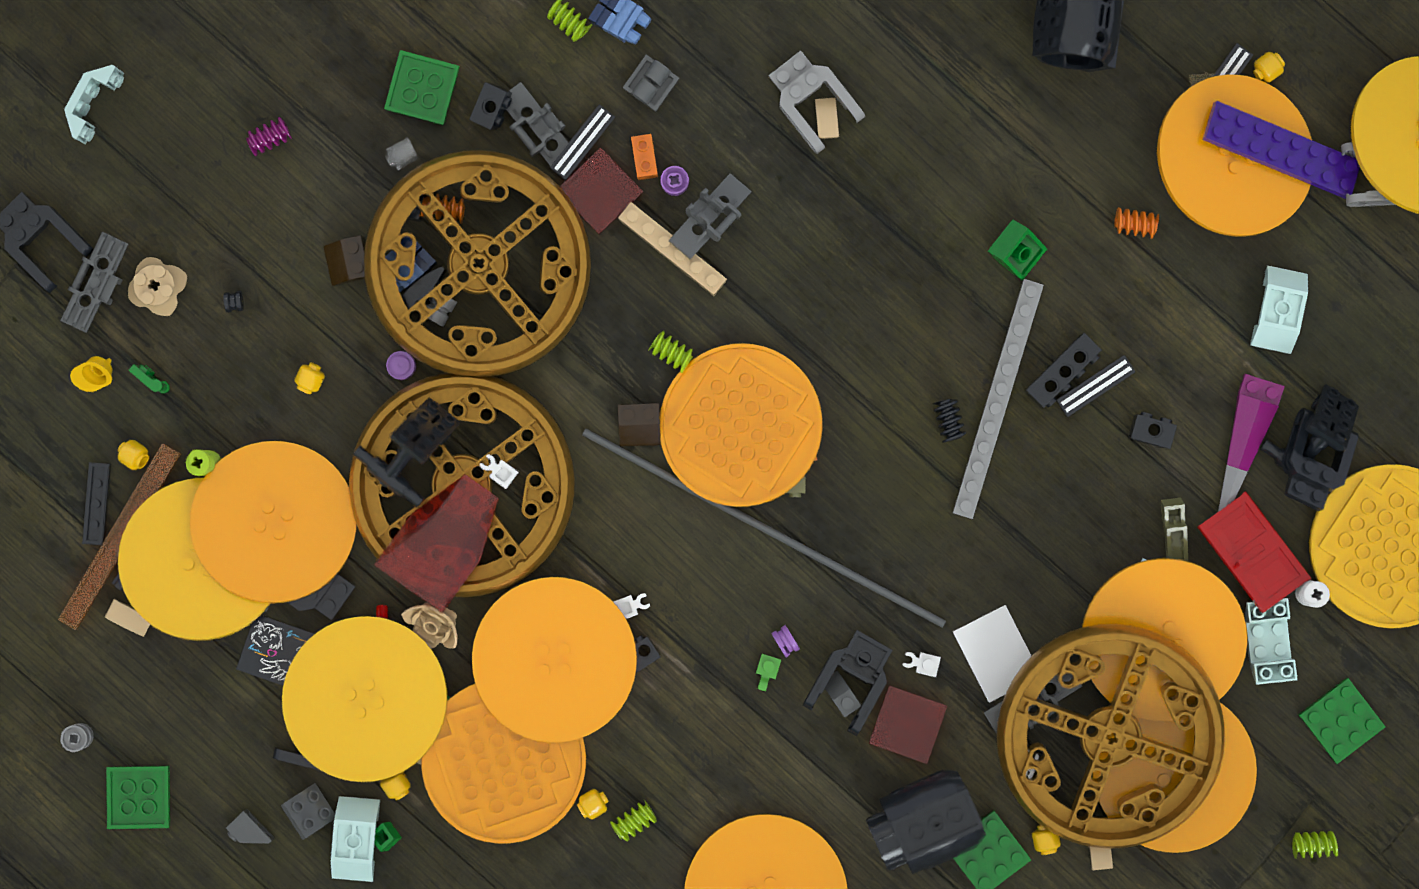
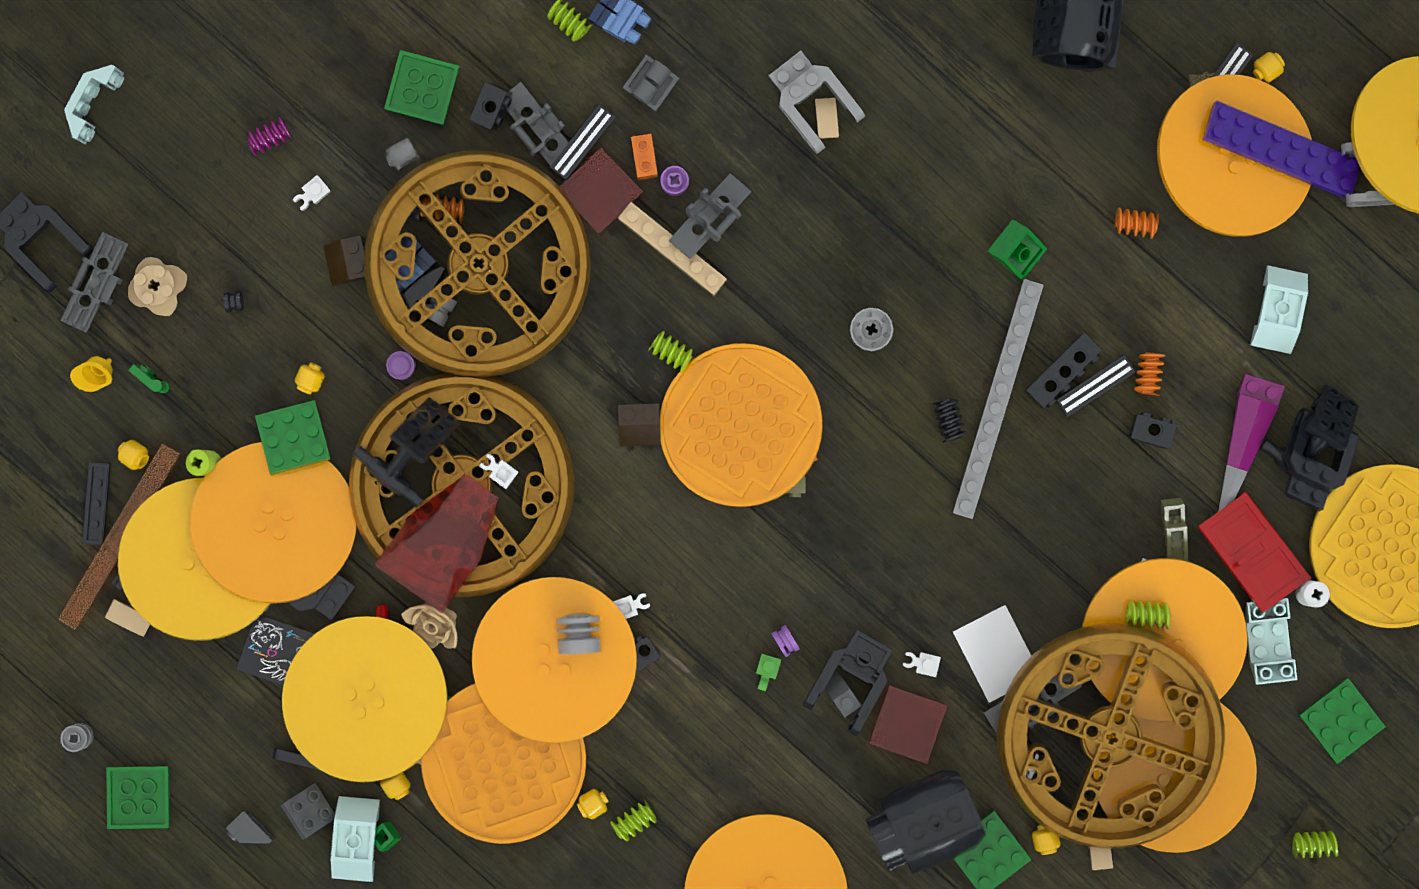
(292, 437): none -> green plate
(314, 190): none -> white plate
(578, 634): none -> light grey wheel
(769, 530): dark grey piece -> none
(866, 318): none -> light grey wheel
(1148, 614): none -> lime piece
(1149, 373): none -> orange piece

